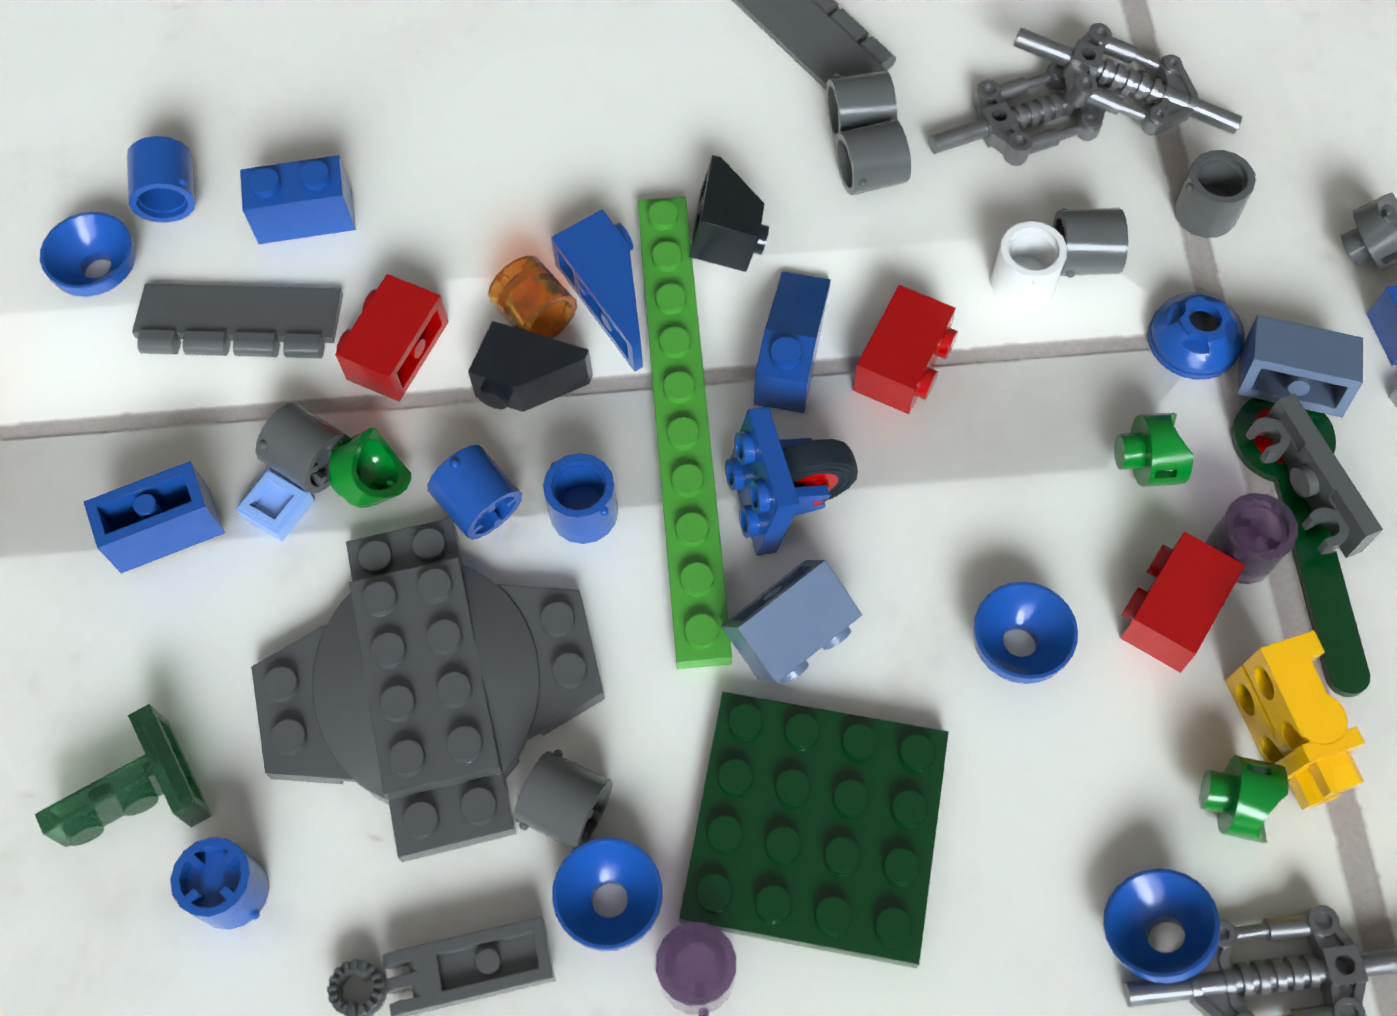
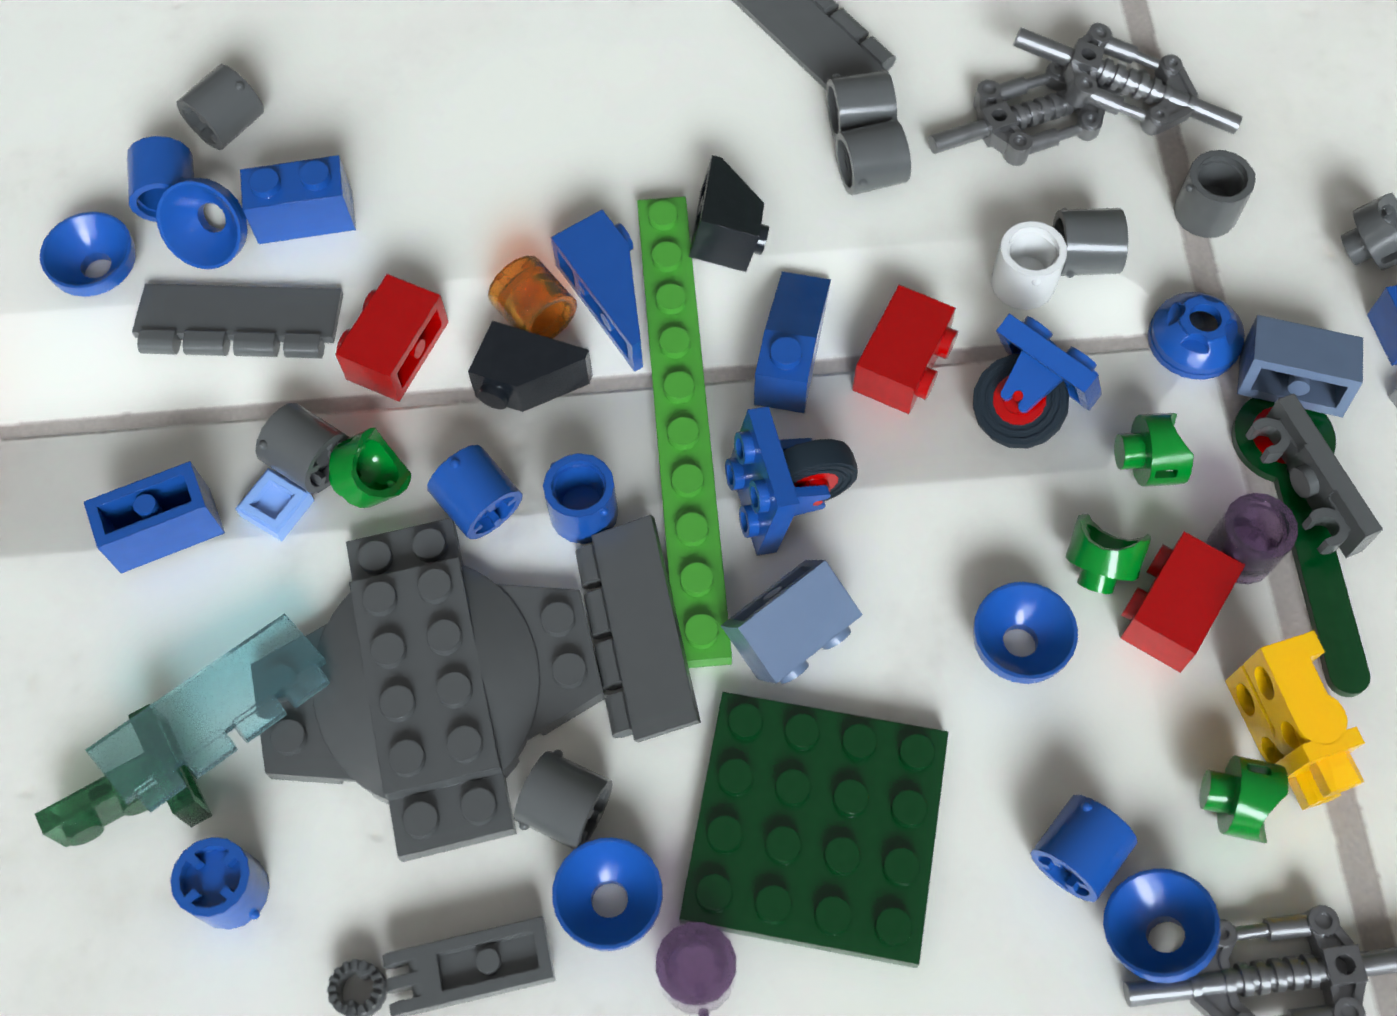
(187, 231): none -> blue piece
(197, 715): none -> clear light blue windscreen
(220, 107): none -> dark grey piece
(647, 640): none -> dark grey windscreen
(1027, 394): none -> plate
(1084, 848): none -> blue piece
(1104, 556): none -> green piece

